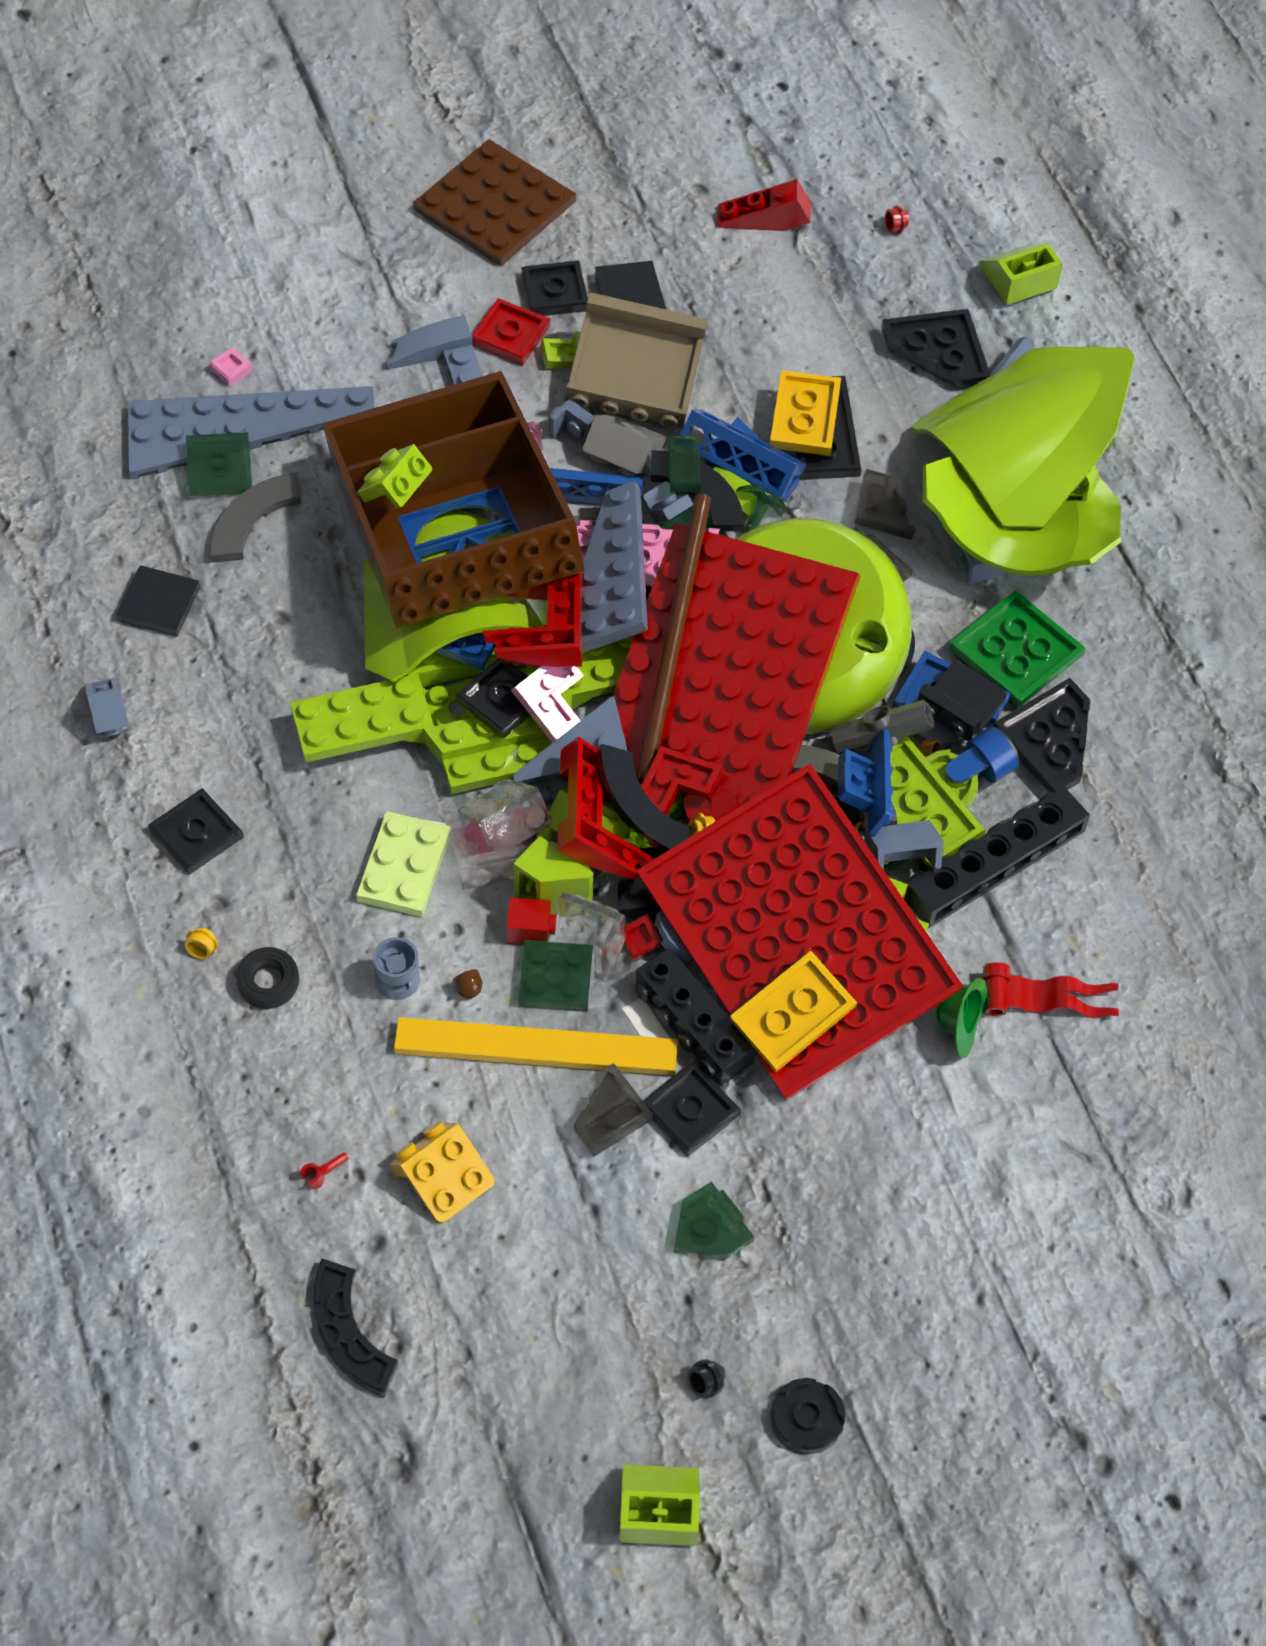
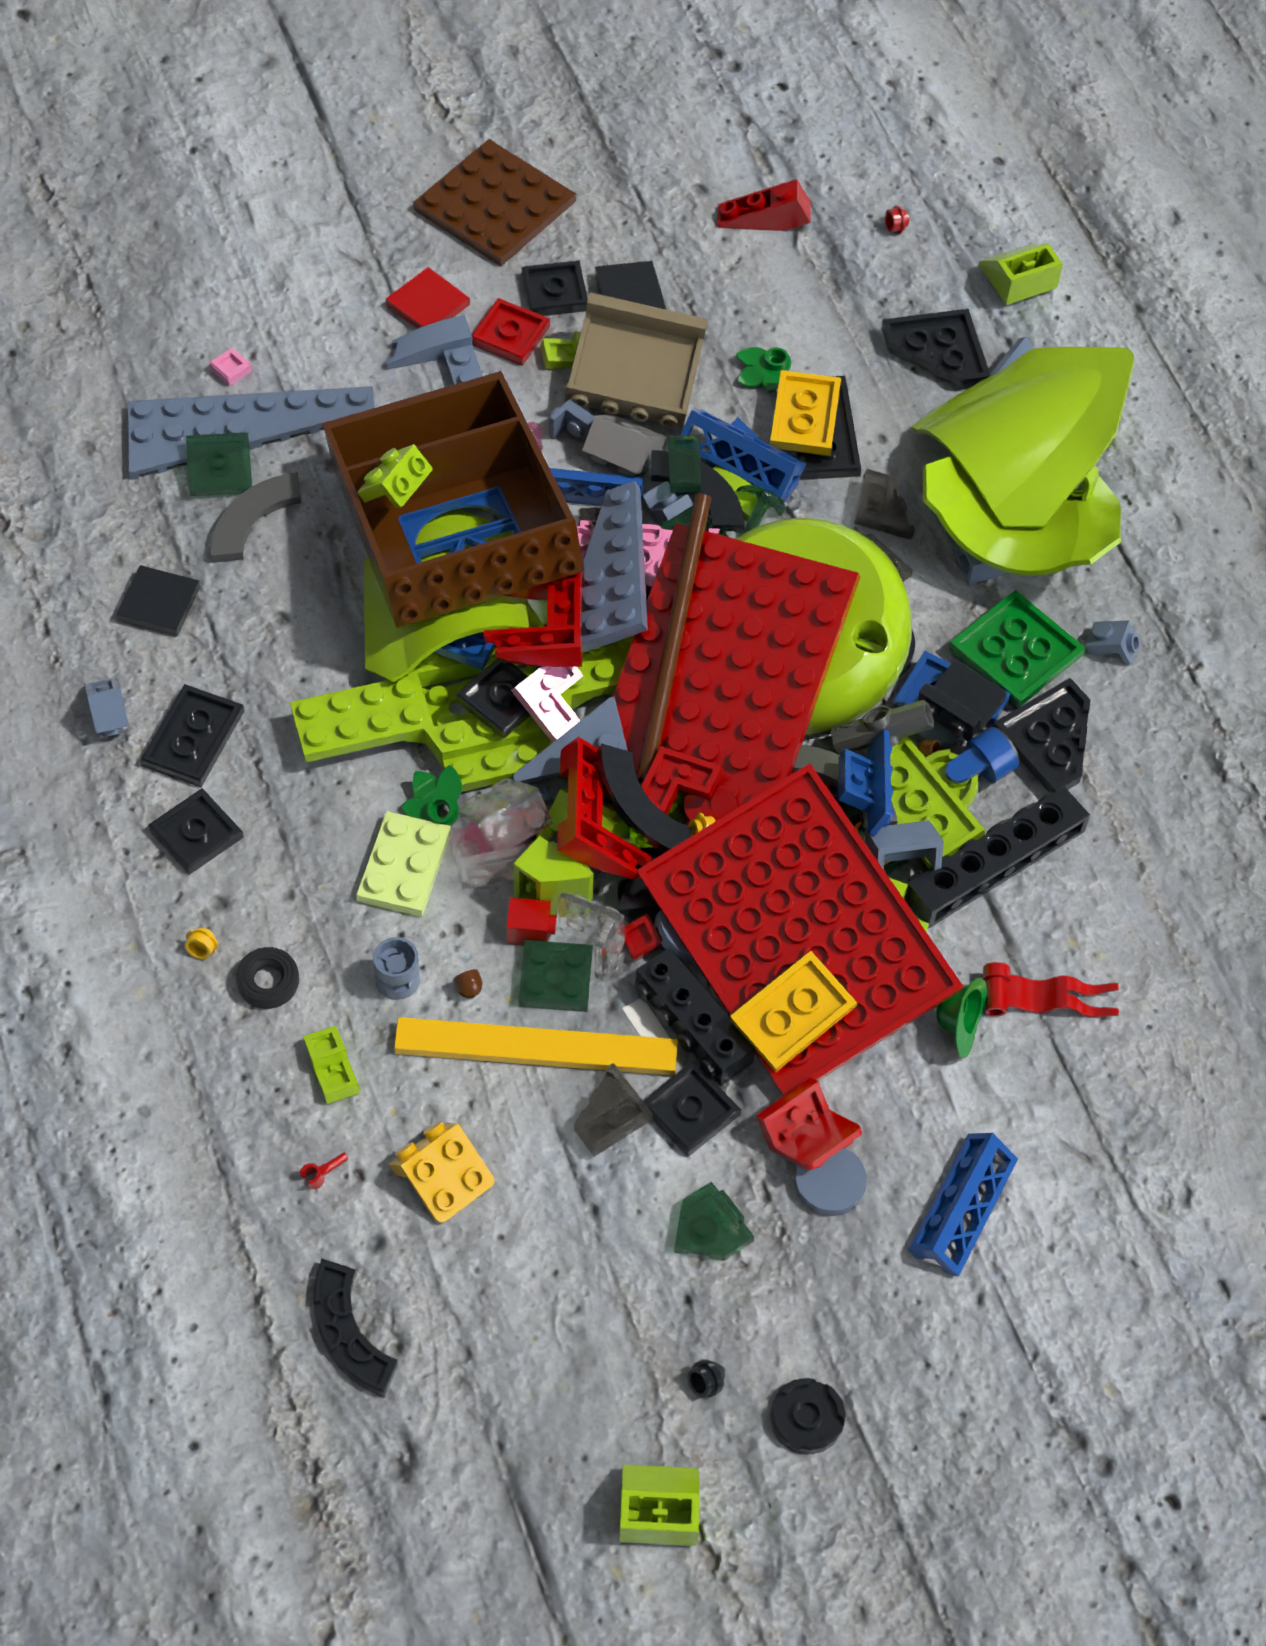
(192, 735): none -> black tile
(331, 1064): none -> lime slope
(427, 299): none -> red tile
(432, 794): none -> green plate
(763, 367): none -> green plate
(805, 1127): none -> red bracket
(834, 1185): none -> sand blue tile
(960, 1193): none -> blue fence
(1114, 637): none -> sand blue bracket

